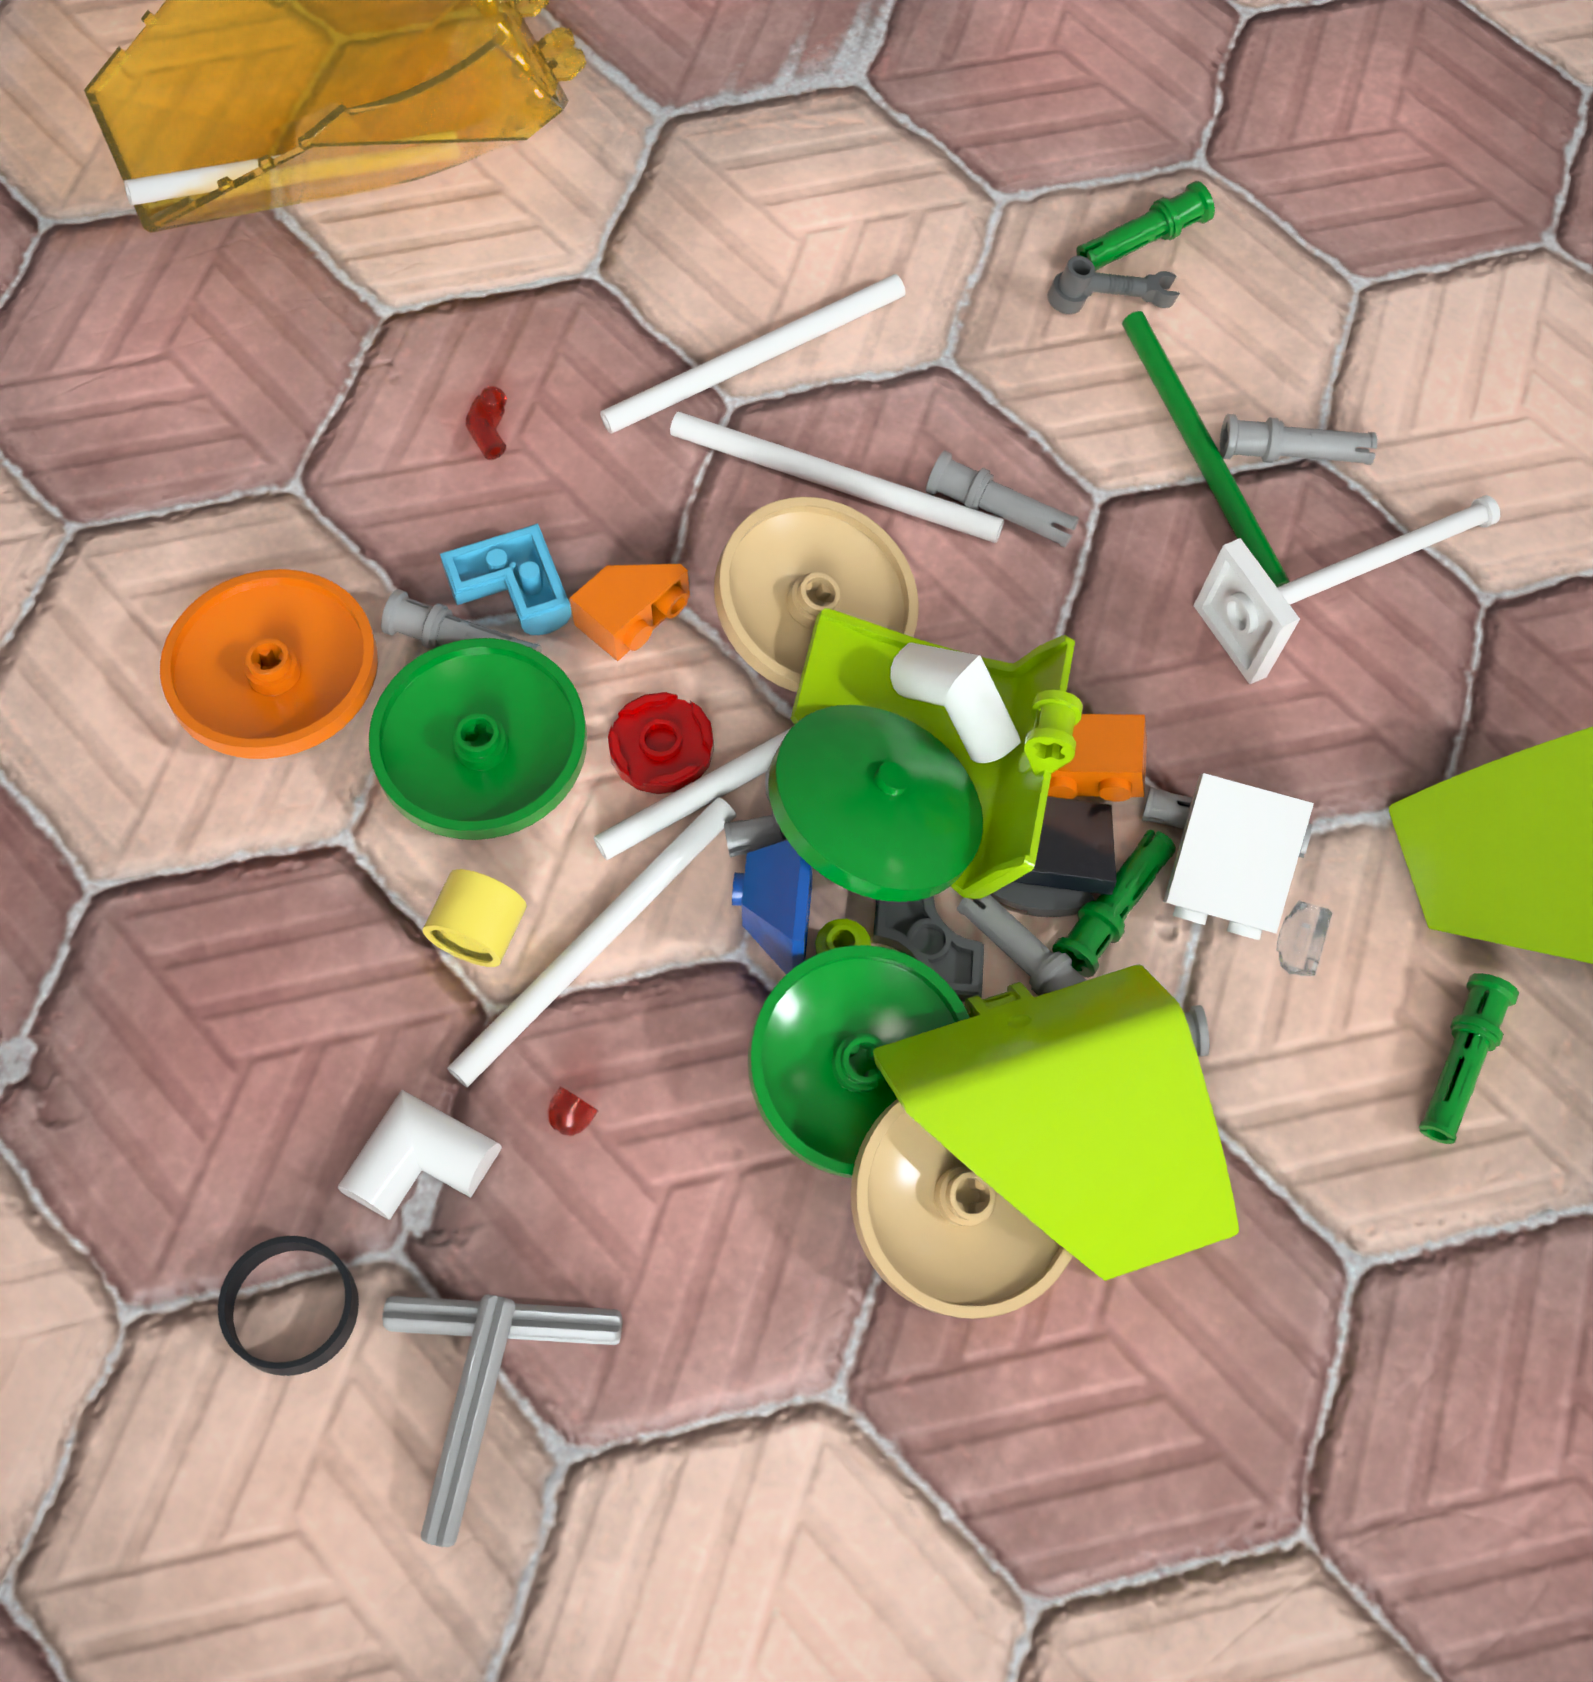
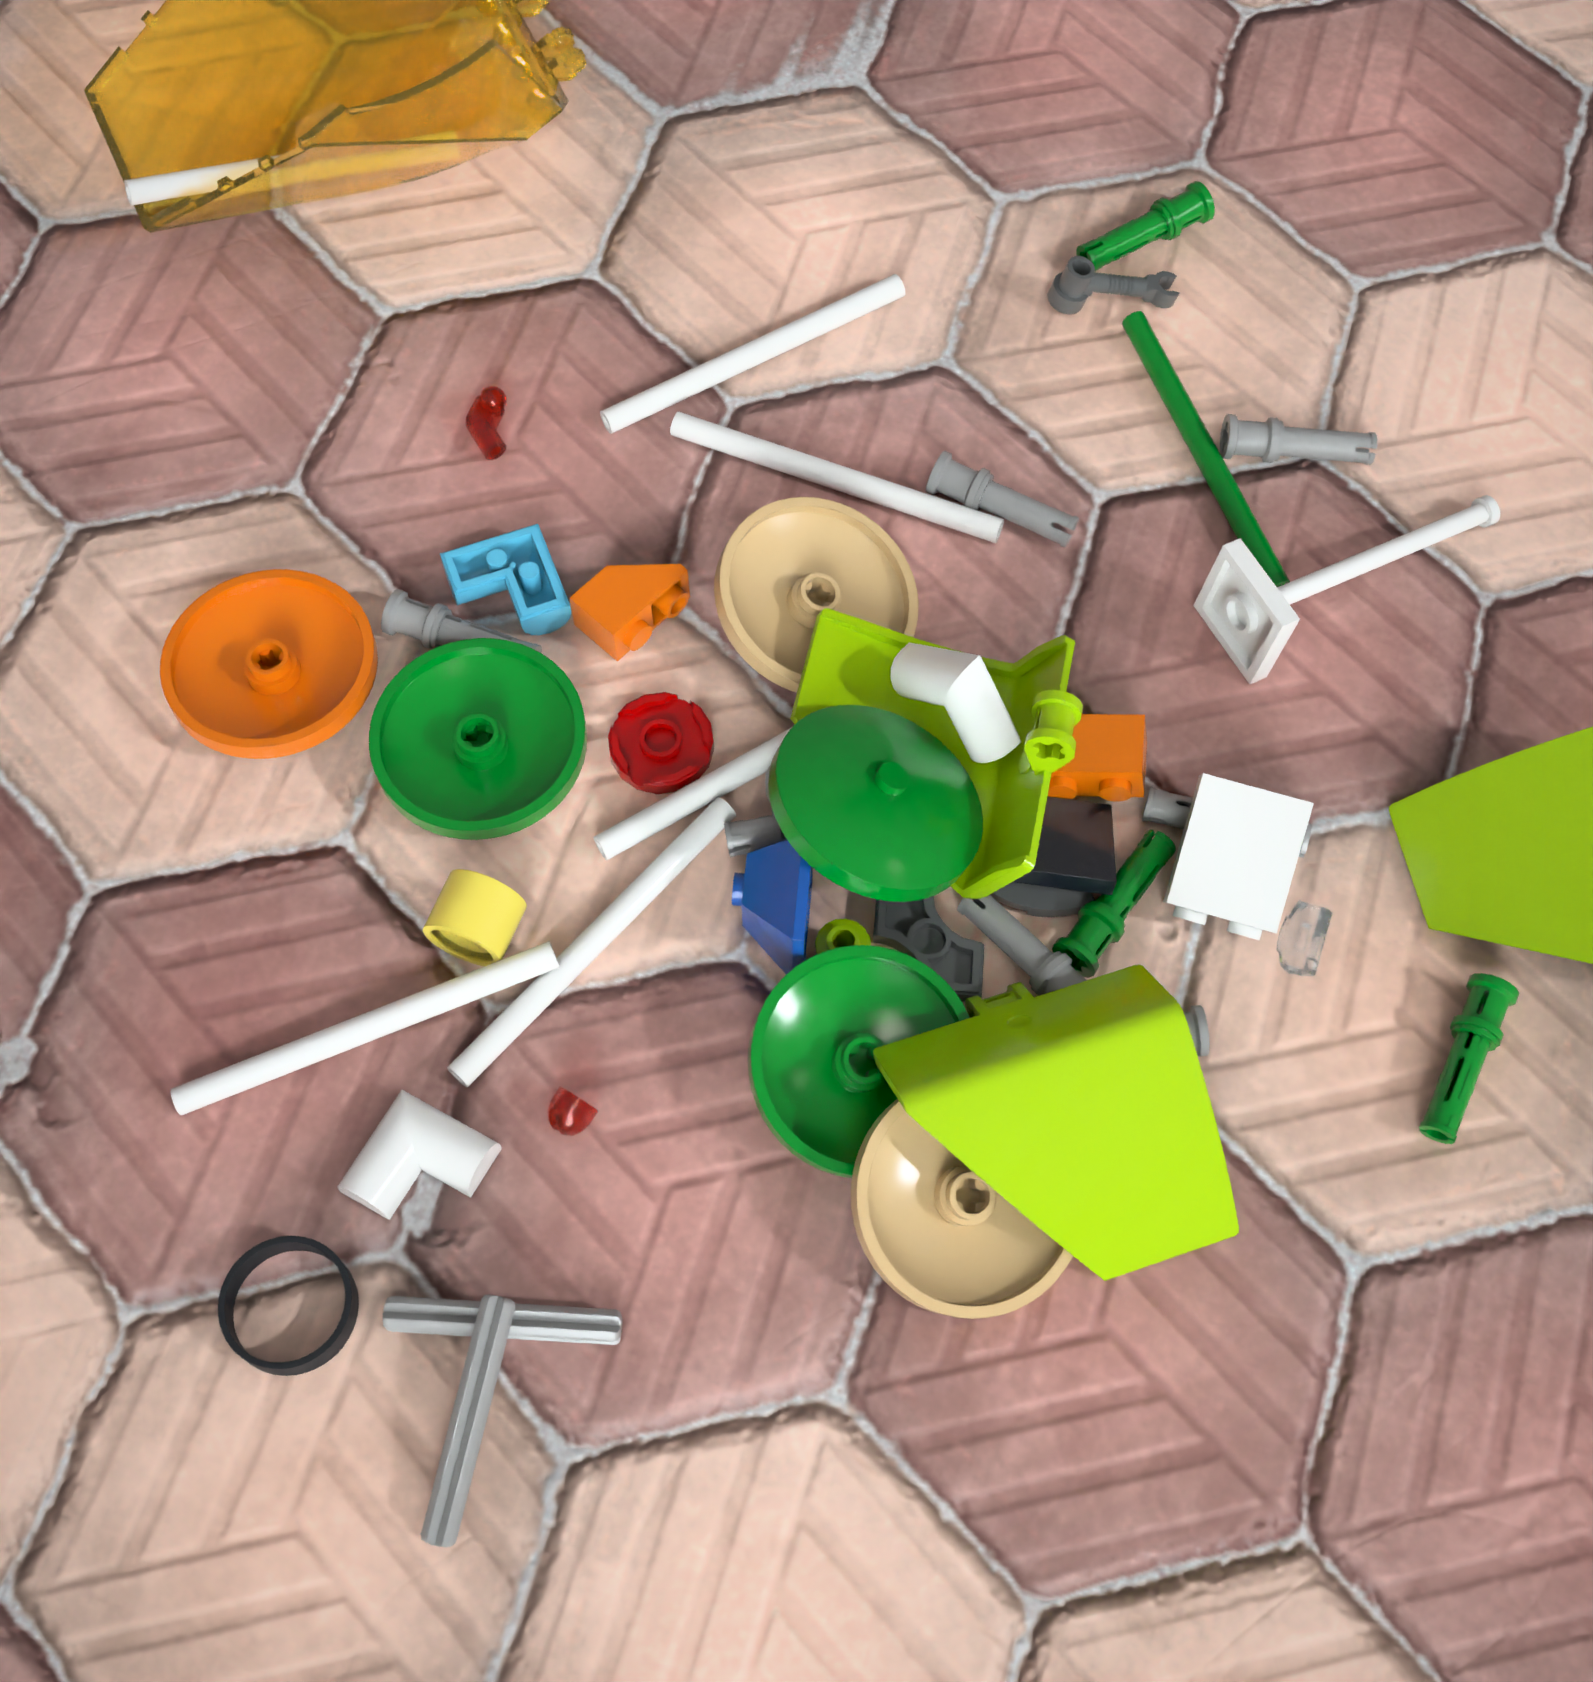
(363, 1028): none -> white piece

